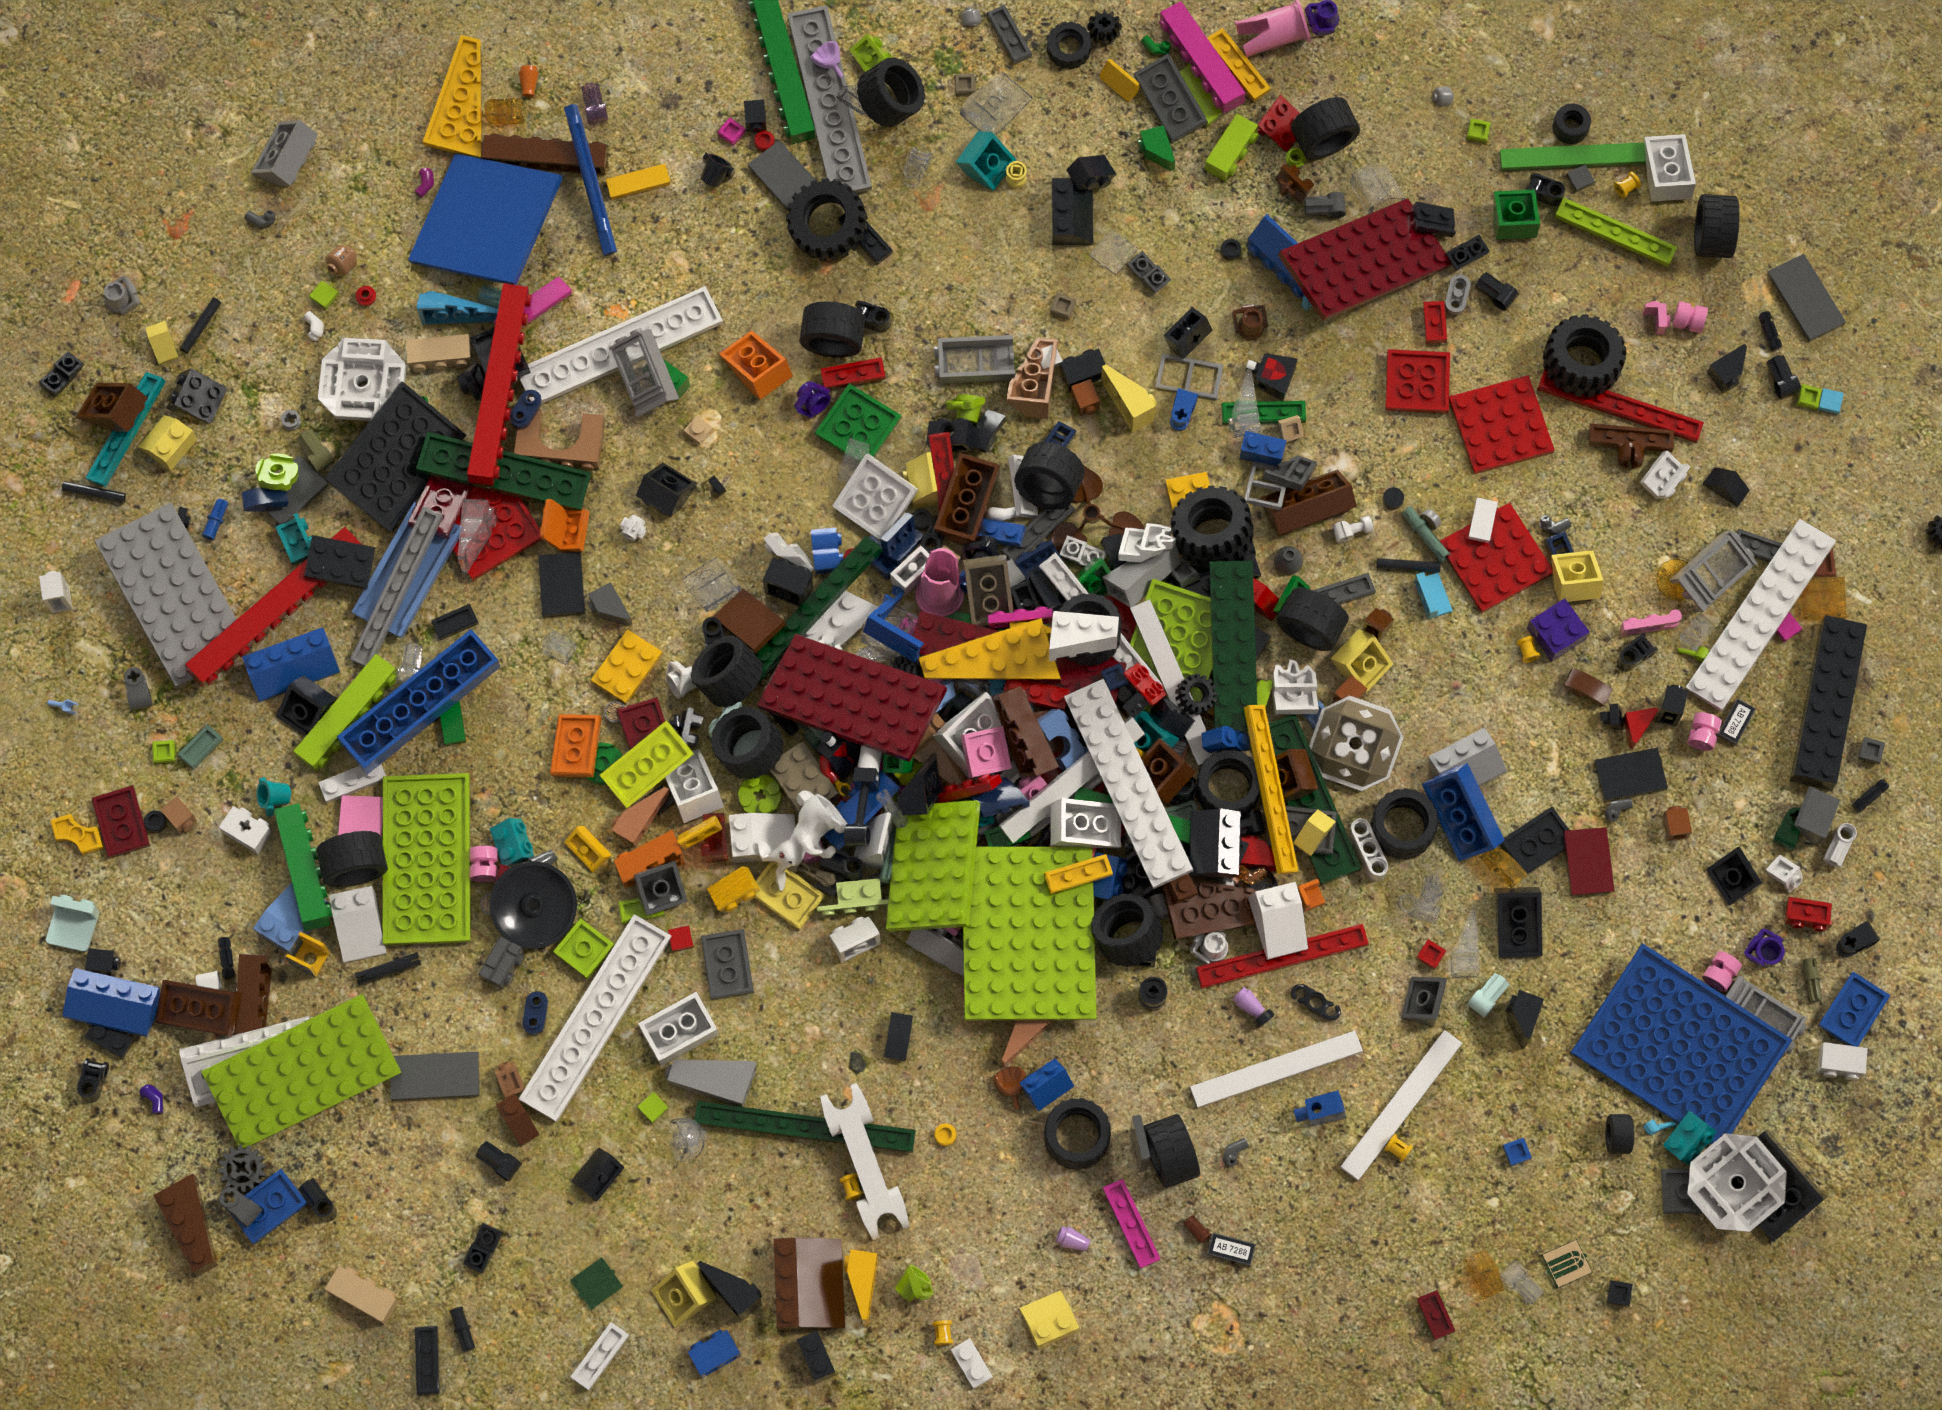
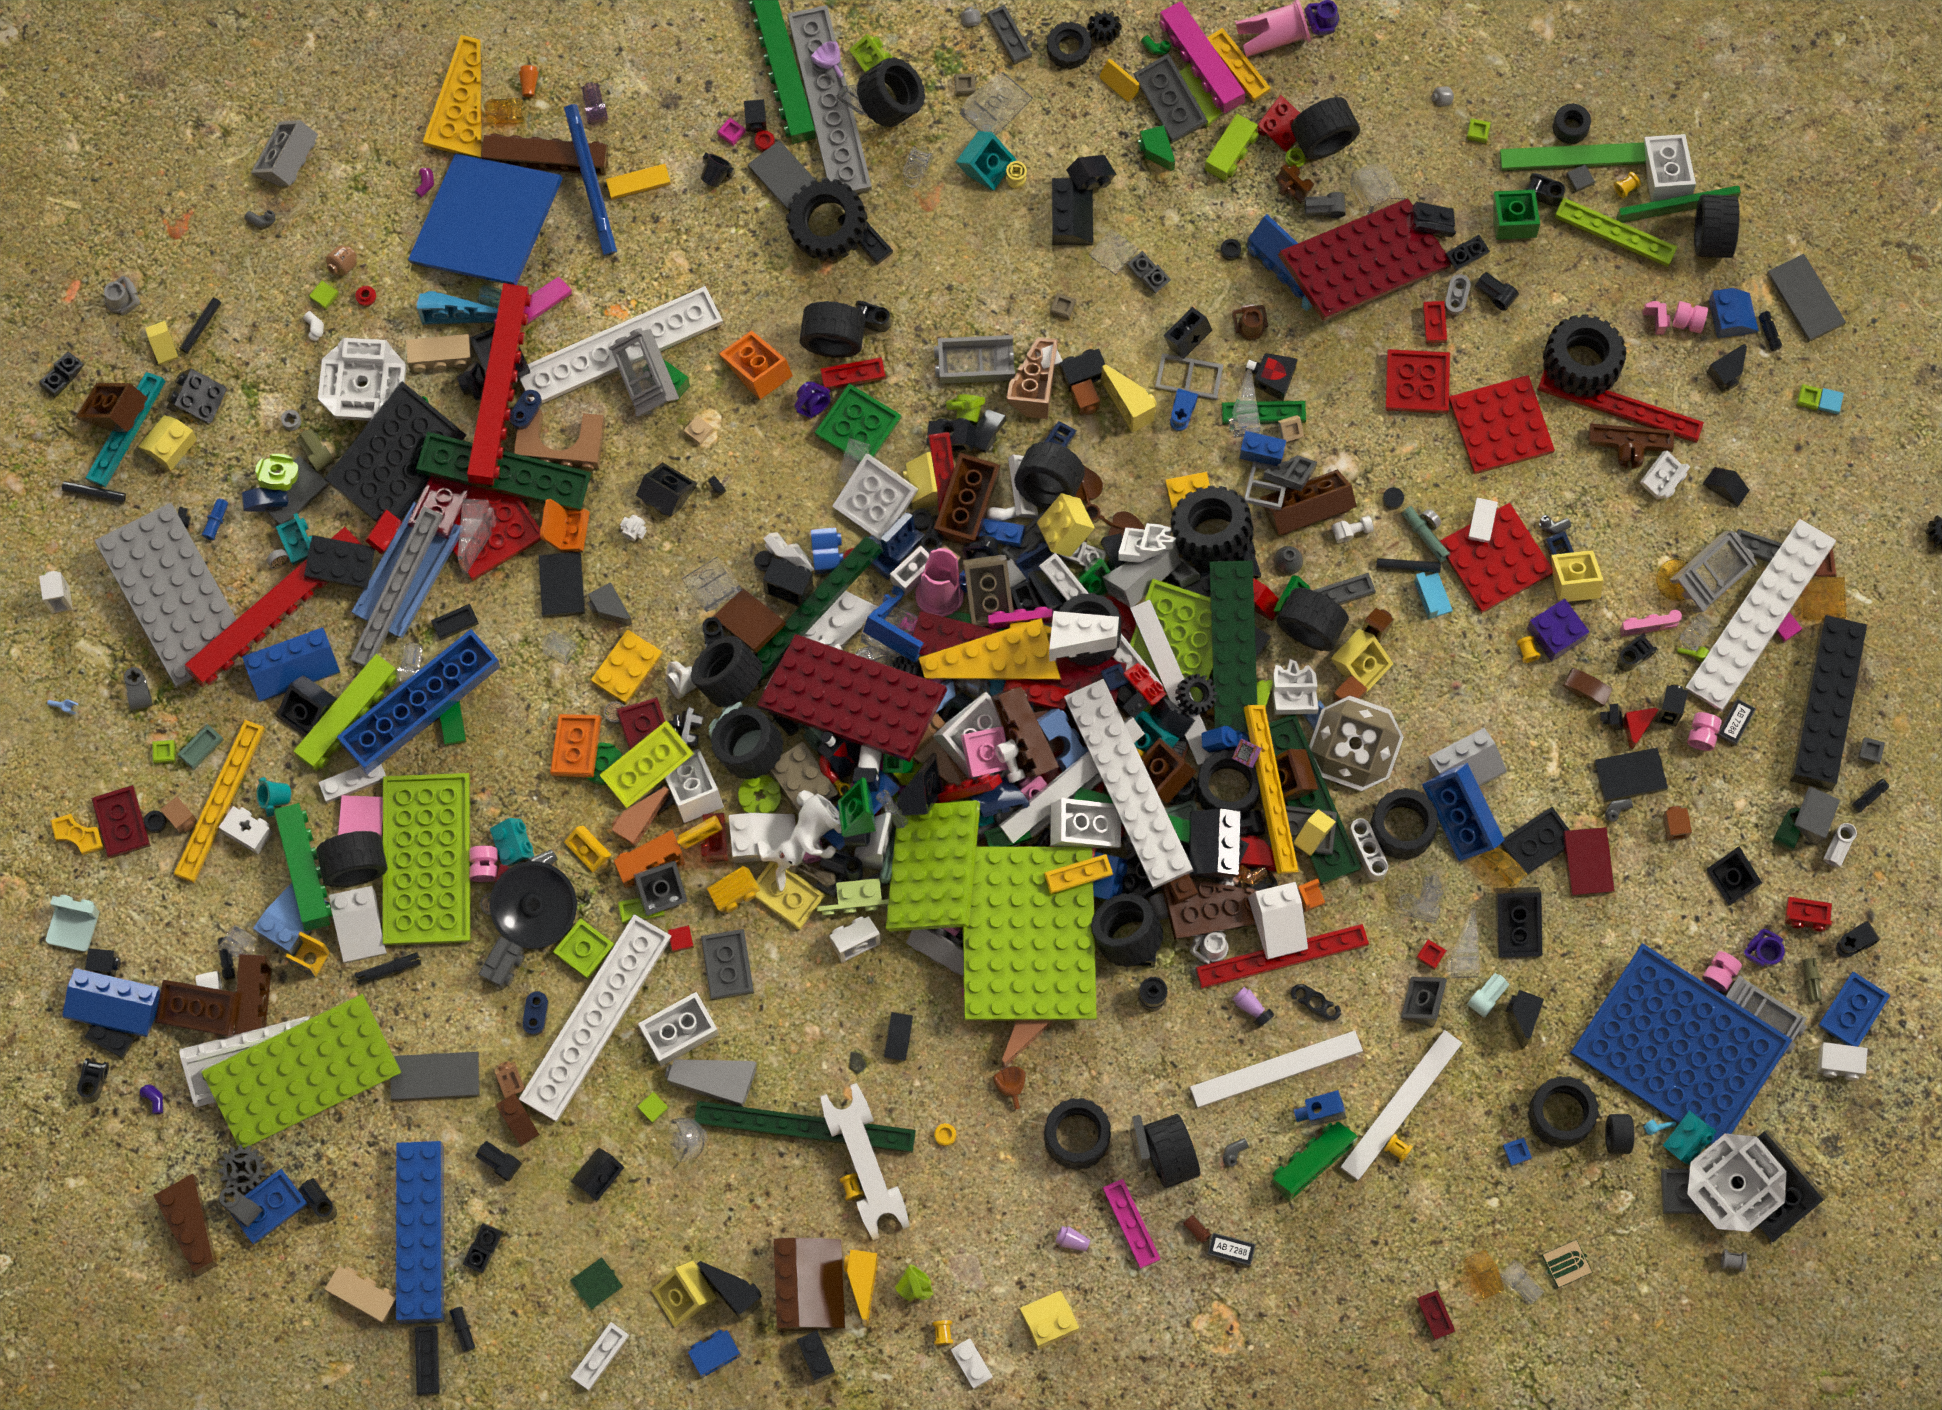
(219, 801): none -> yellow tile
(238, 942): none -> clear brick
(277, 559): none -> tile
(383, 531): none -> red tile
(419, 1232): none -> blue brick
(762, 560): none -> black plate
(857, 810): none -> green slope
(1006, 753): none -> white leg
(1046, 1084): blue brick -> none
(1065, 525): none -> light yellow brick
(1246, 753): none -> tile
(1314, 1160): none -> green slope
(1581, 1093): none -> black tyre
(1619, 1293): black plate -> none
(1670, 205): none -> green tile
(1732, 312): none -> blue slope
(1733, 1260): none -> light grey bush
(1784, 381): black piece -> none
(1785, 872): white bracket -> none

